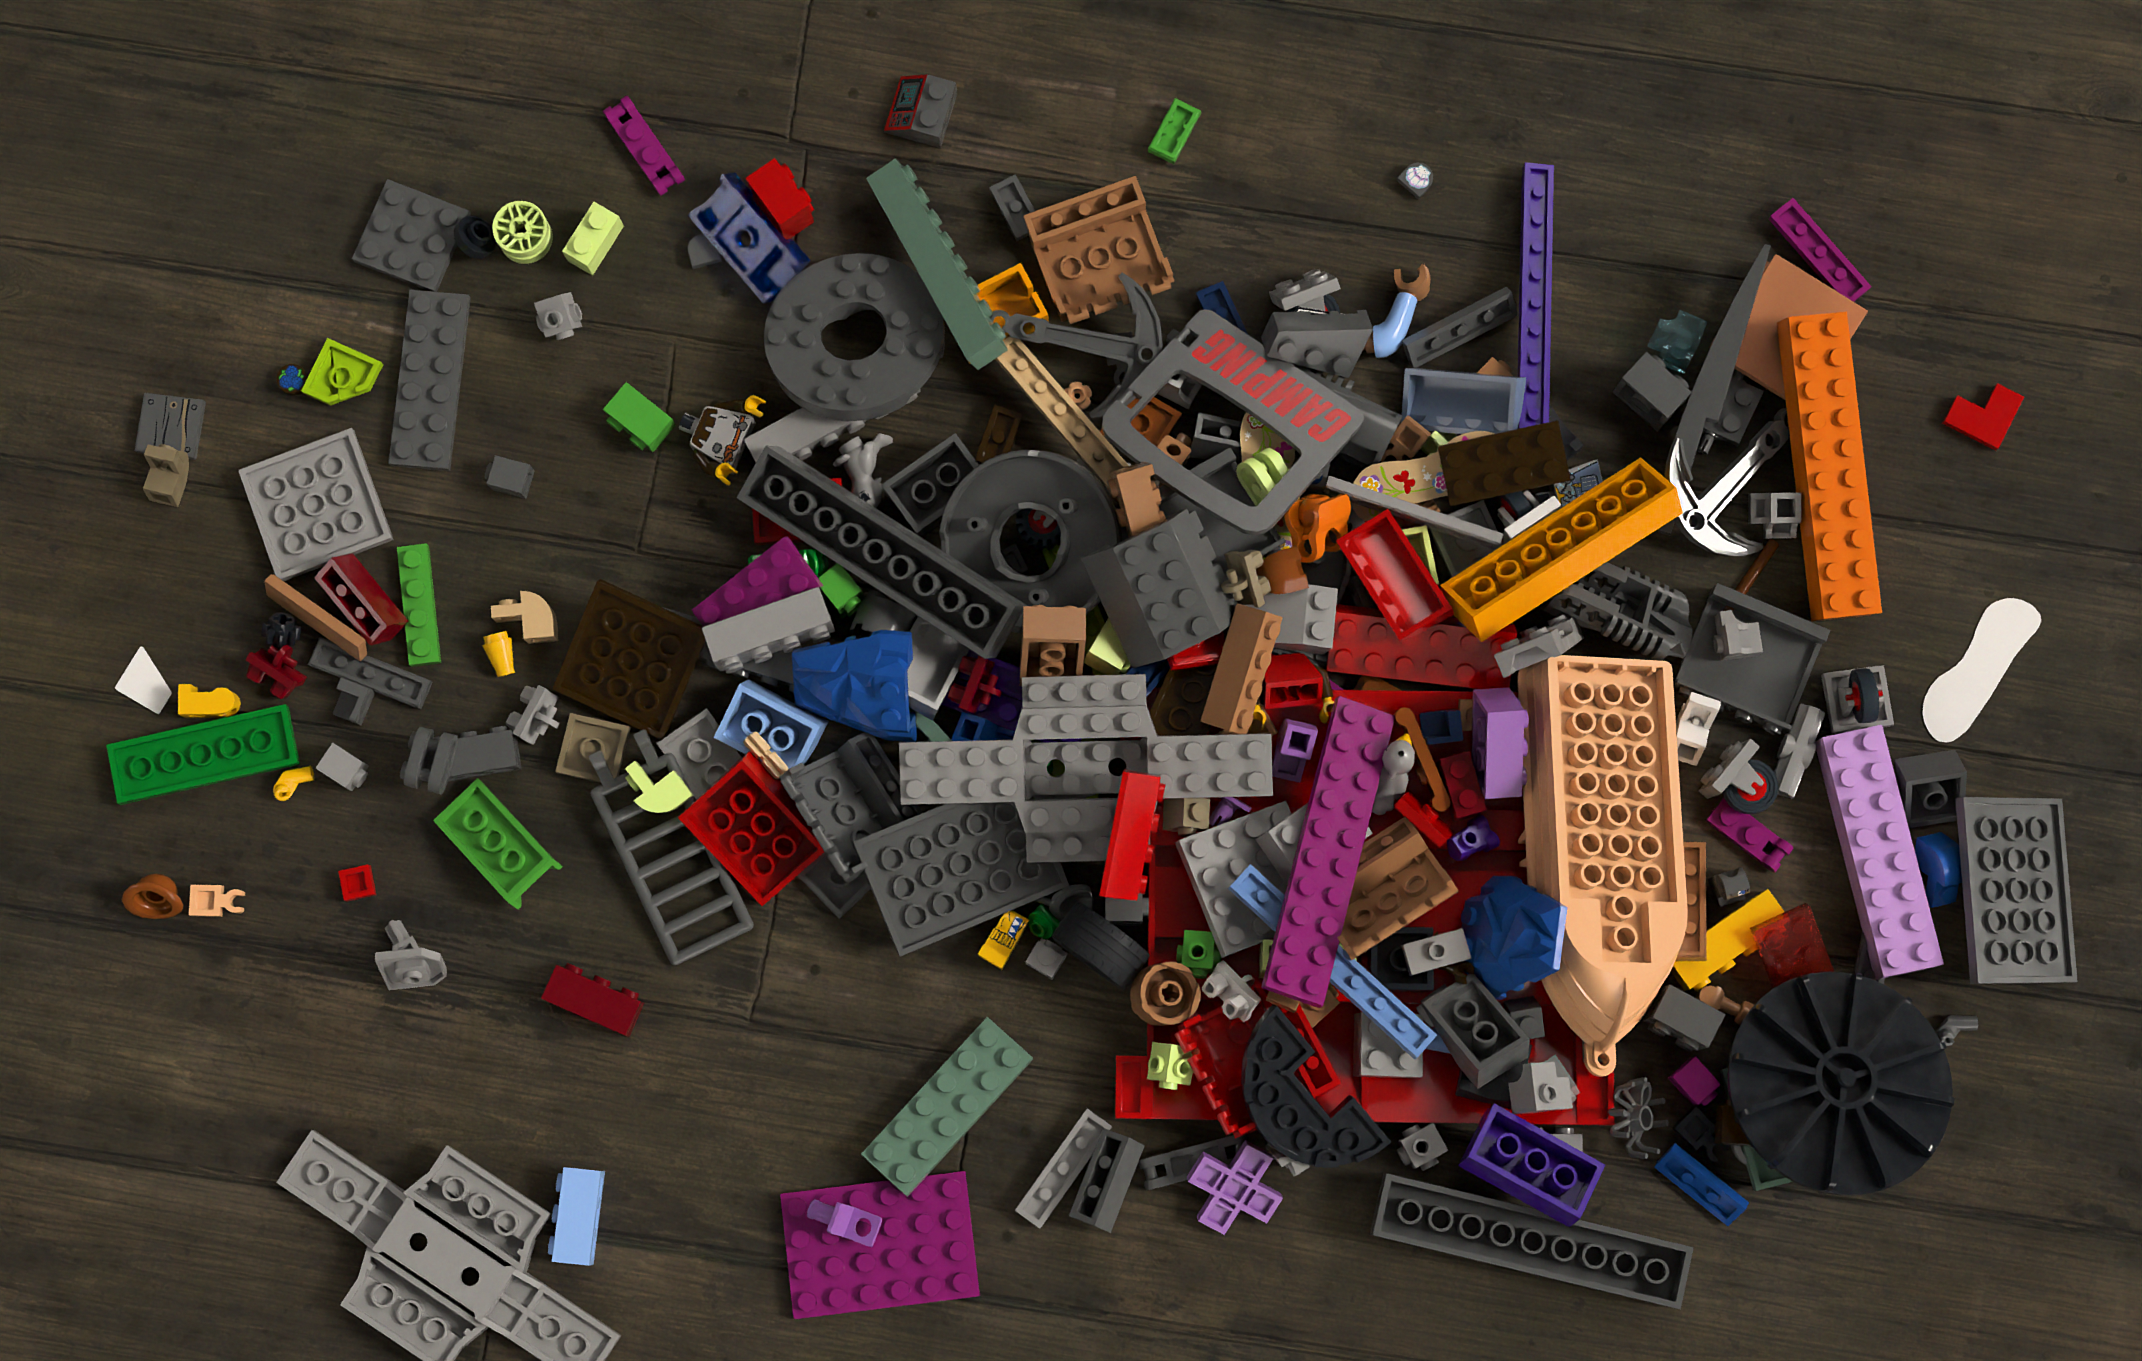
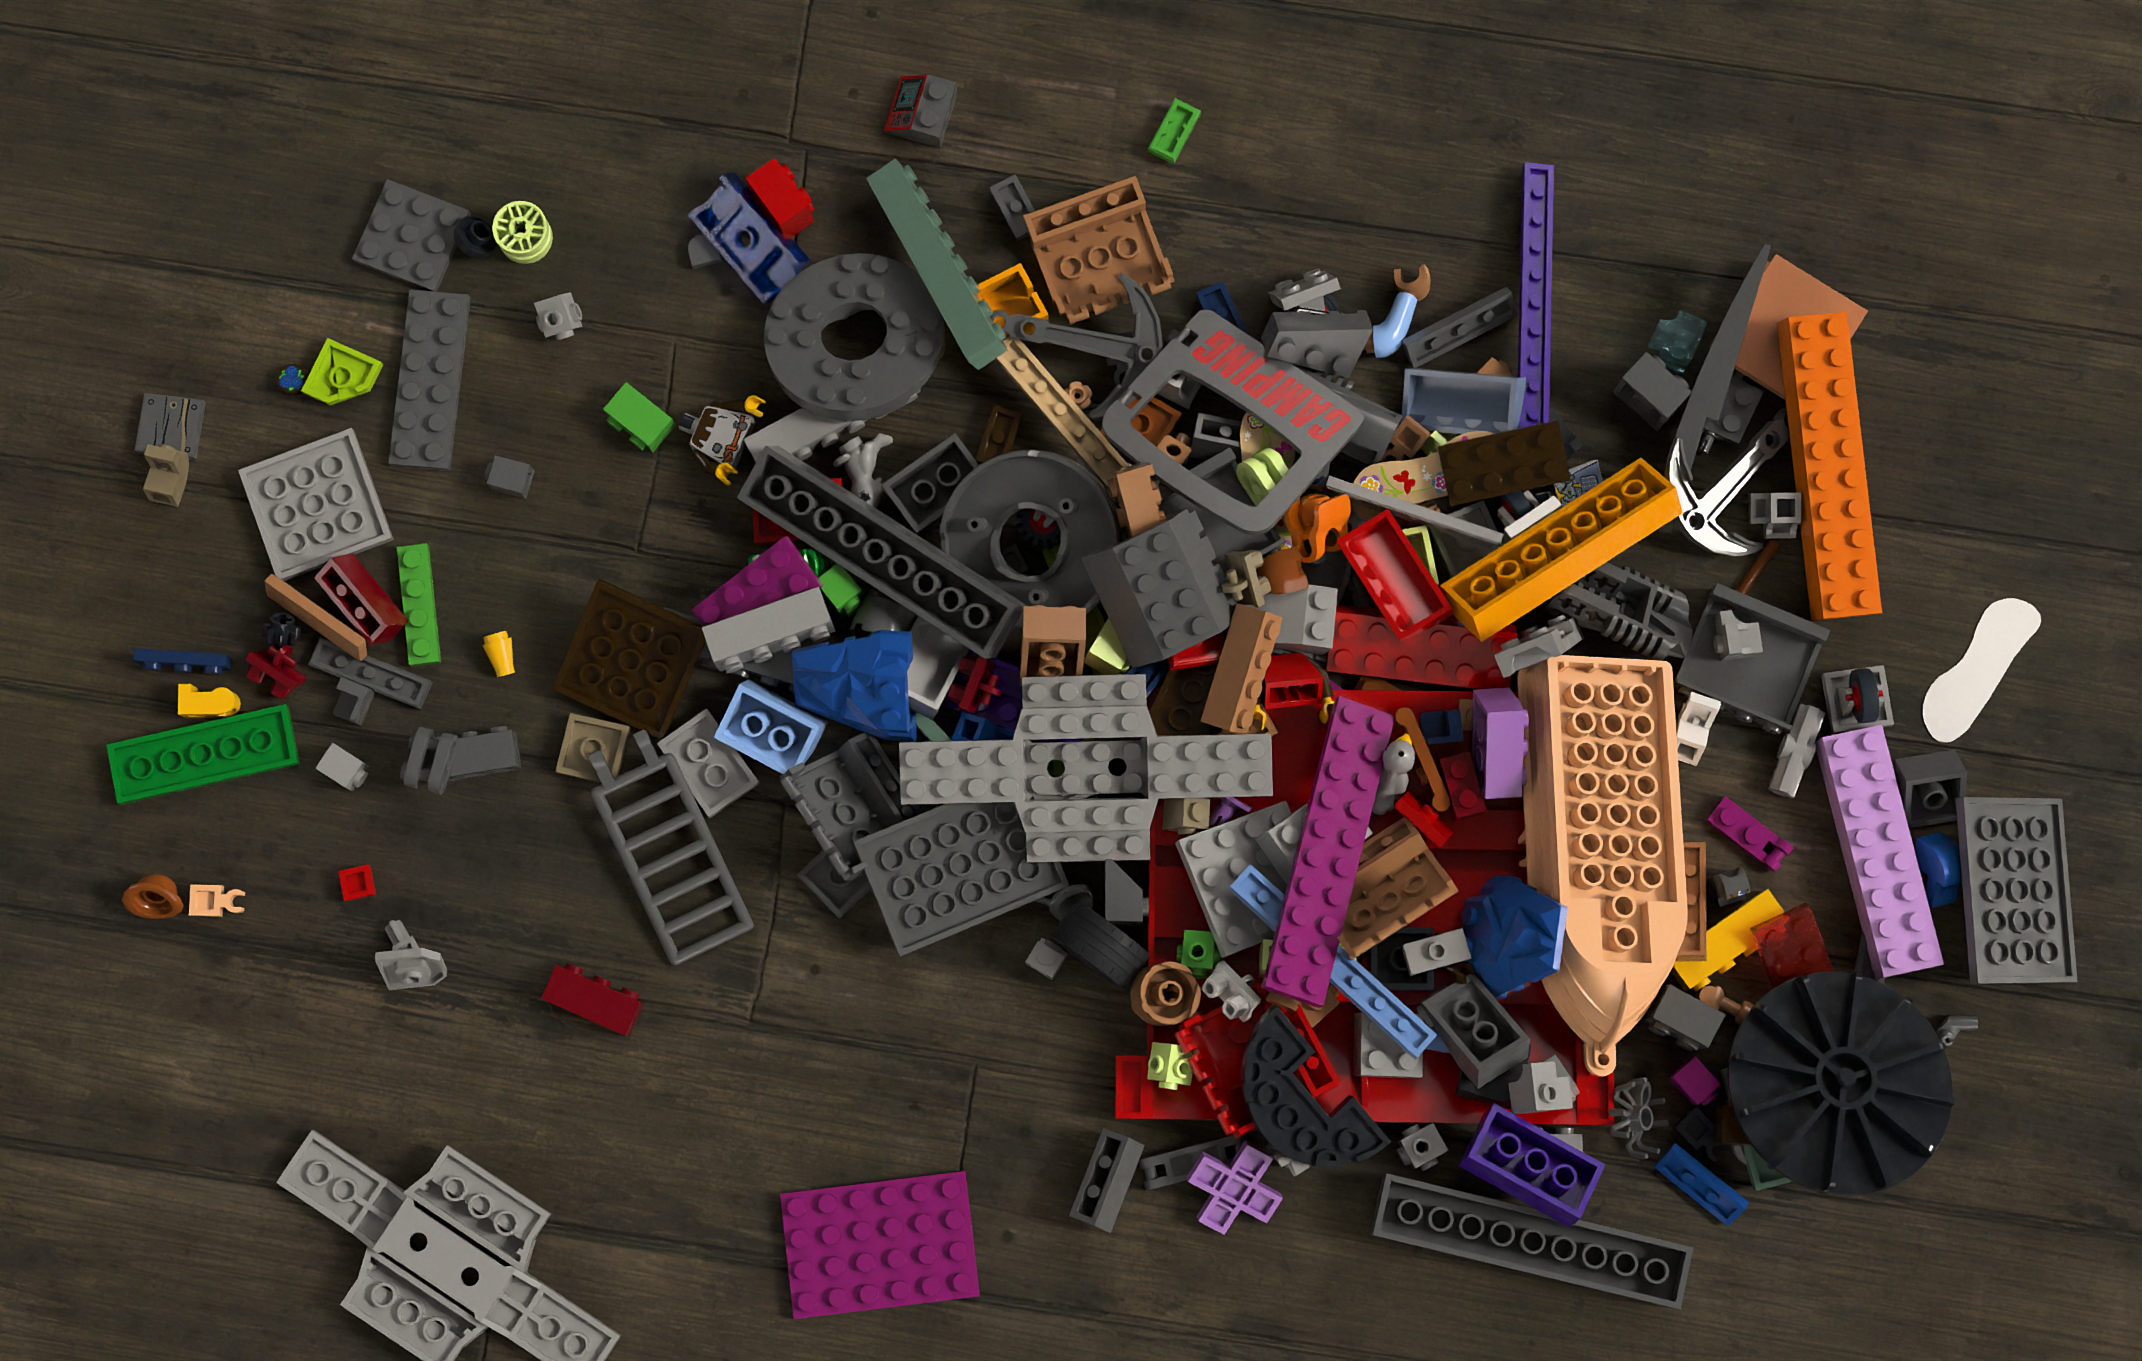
(144, 683): white sticker -> none
(183, 661): none -> dark blue plate
(289, 781): yellow arm -> none
(495, 842): bright green plate -> none
(535, 613): tan brick -> none
(536, 716): light grey hips -> none
(576, 1216): light blue brick -> none
(593, 238): yellowish green brick -> none
(643, 145): magenta plate -> none
(659, 797): yellowish green brick -> none
(753, 828): red slope -> none
(761, 750): tan piece -> none
(843, 1220): medium lavender bracket -> none
(947, 1106): sand green plate -> none
(1003, 939): yellow leg -> none
(1042, 922): green plate -> none
(1062, 1169): light grey plate -> none
(1130, 835): red slope -> none
(1293, 747): medium lavender brick -> none
(1416, 179): tile -> none
(1472, 839): dark purple plate -> none
(1527, 1015): dark grey brick -> none
(1745, 783): plate -> none
(1818, 251): magenta plate -> none
(1985, 424): red tile -> none

